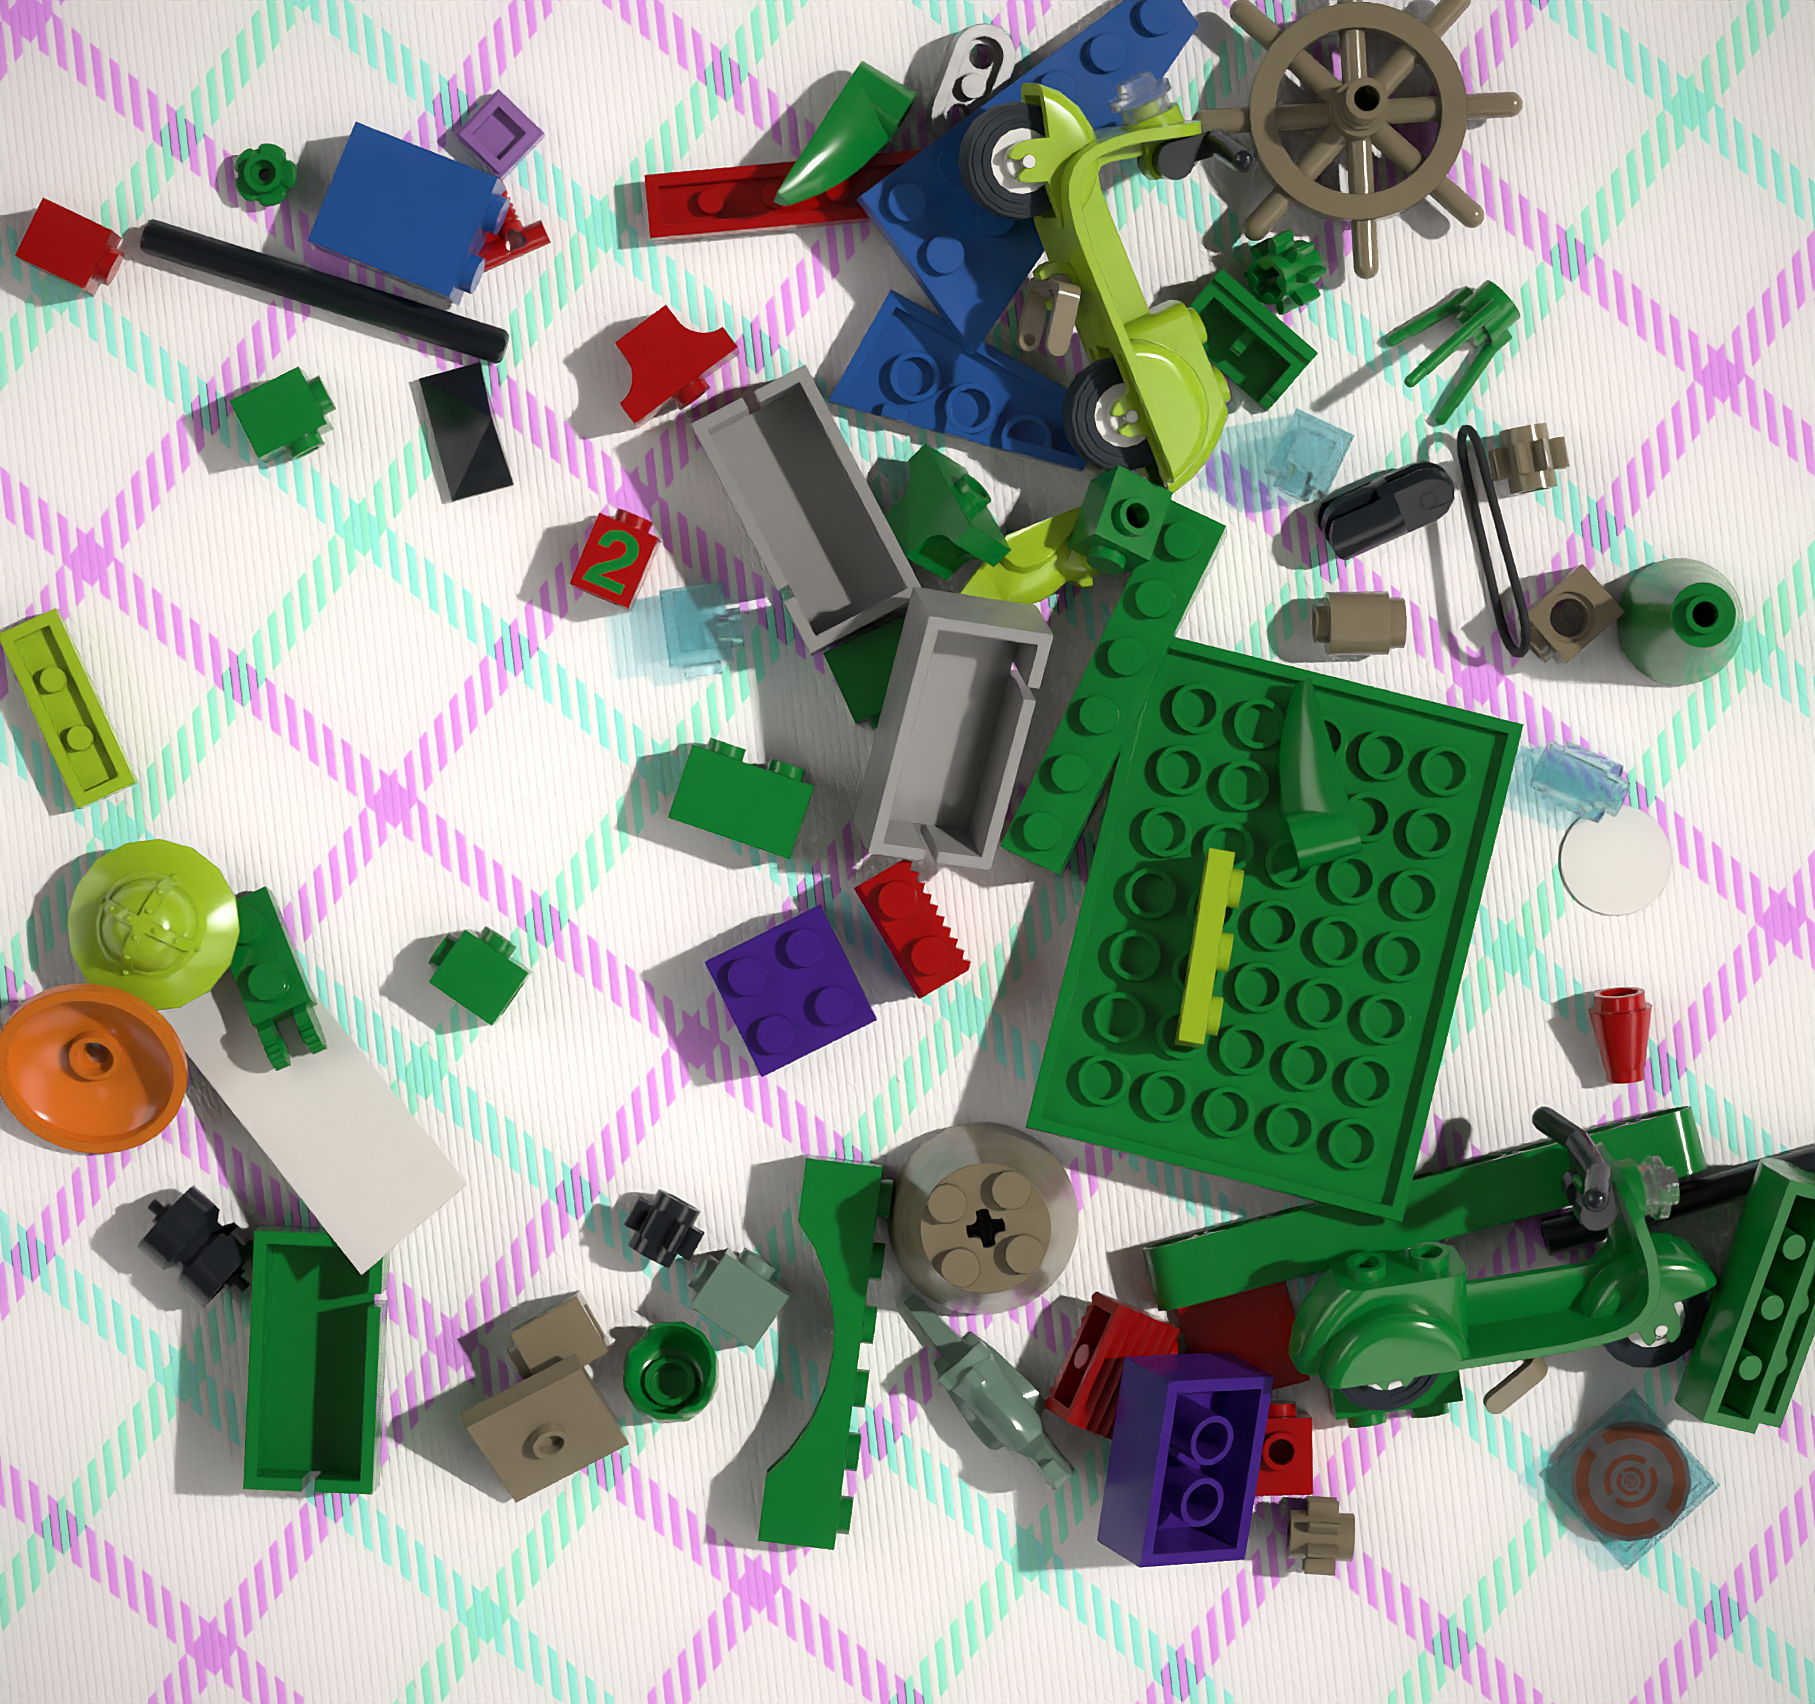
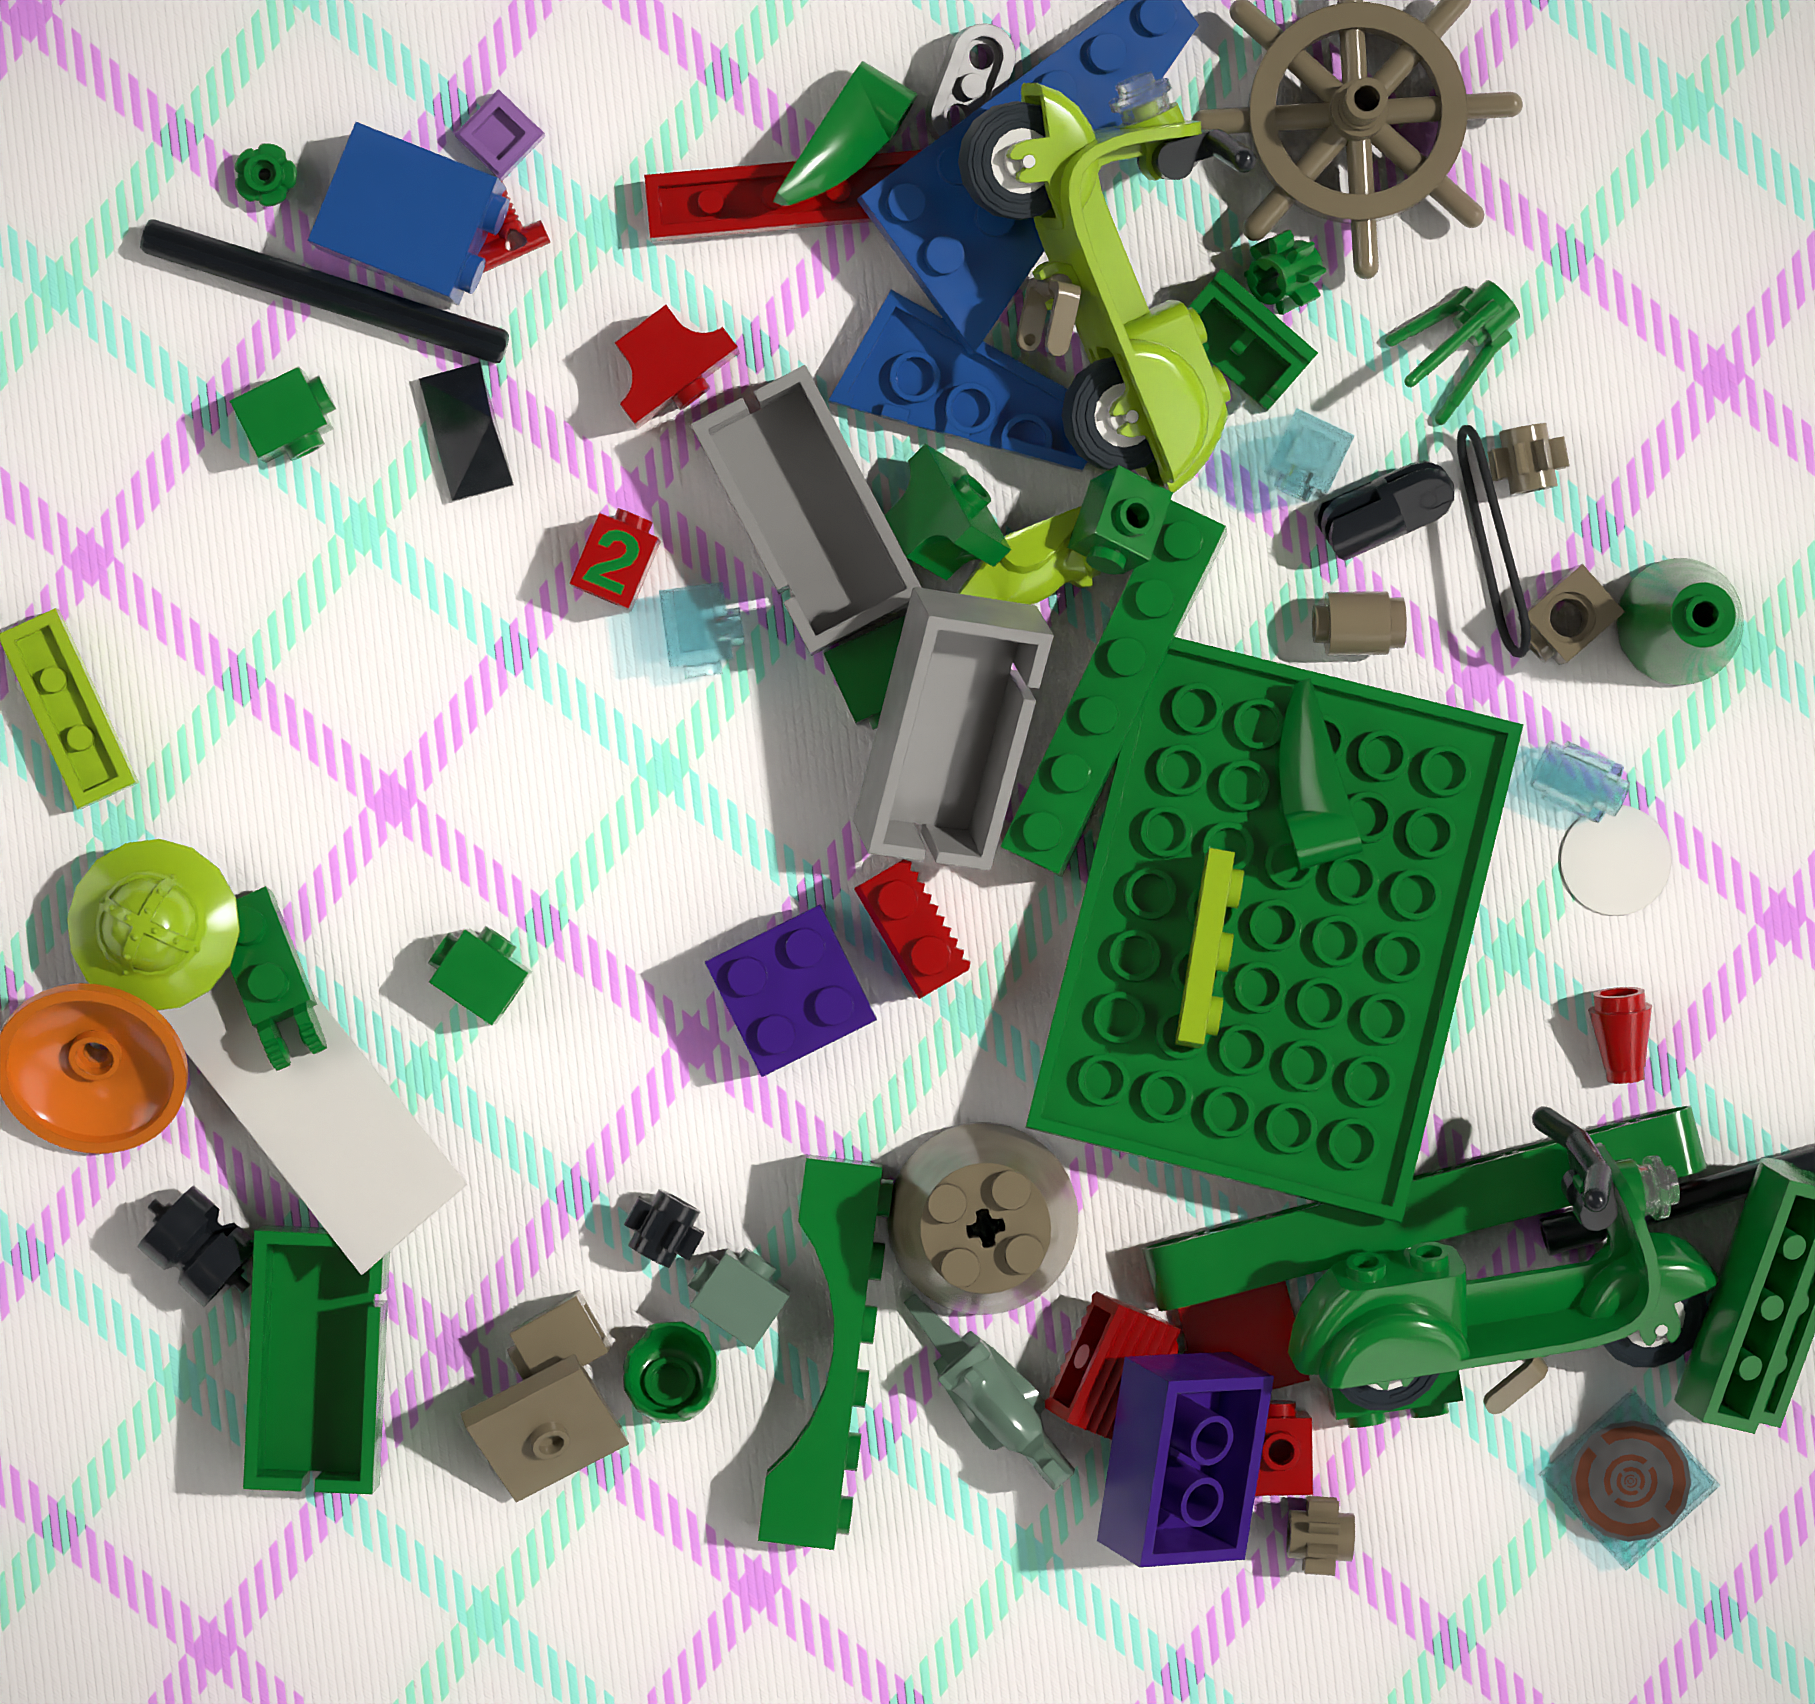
(71, 247): red brick -> none
(741, 799): green brick -> none

